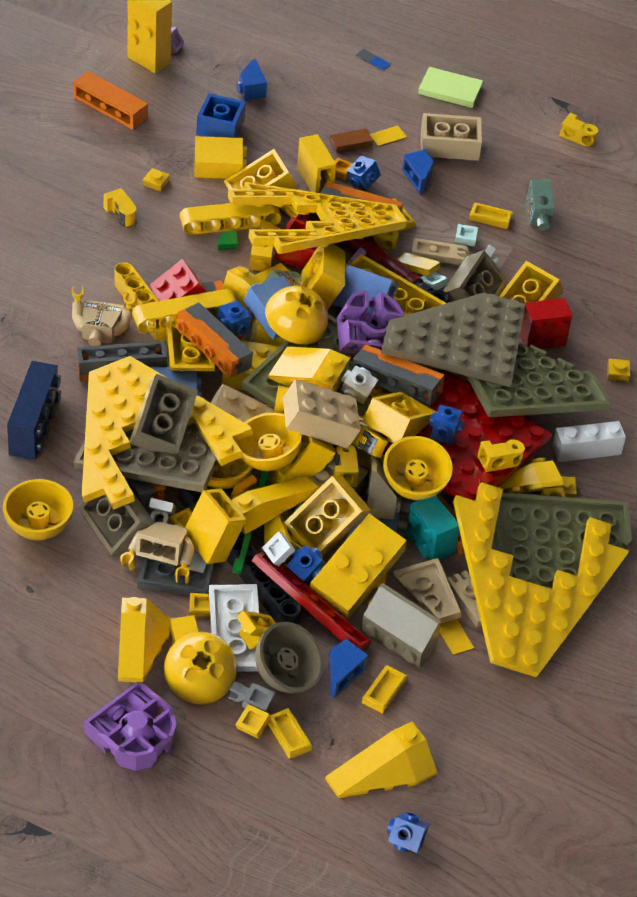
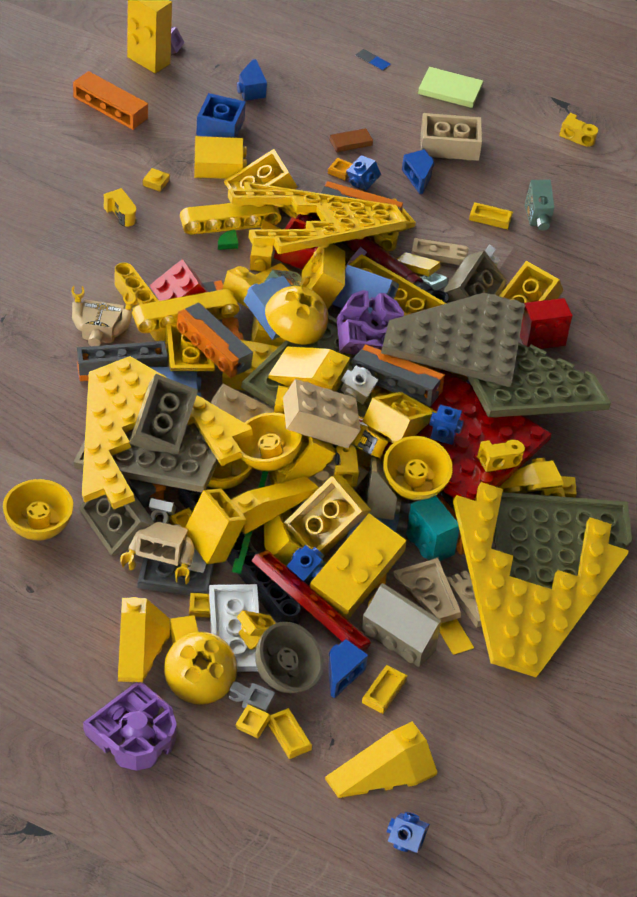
(33, 410): dark blue brick -> none
(234, 318): blue brick -> none
(244, 486): light orange tile -> none
(278, 549): white tile -> none
(315, 163): yellow brick -> none
(388, 135): yellow sticker -> none
(466, 235): light aqua plate -> none
(588, 441): white brick -> none
(618, 370): yellow plate -> none

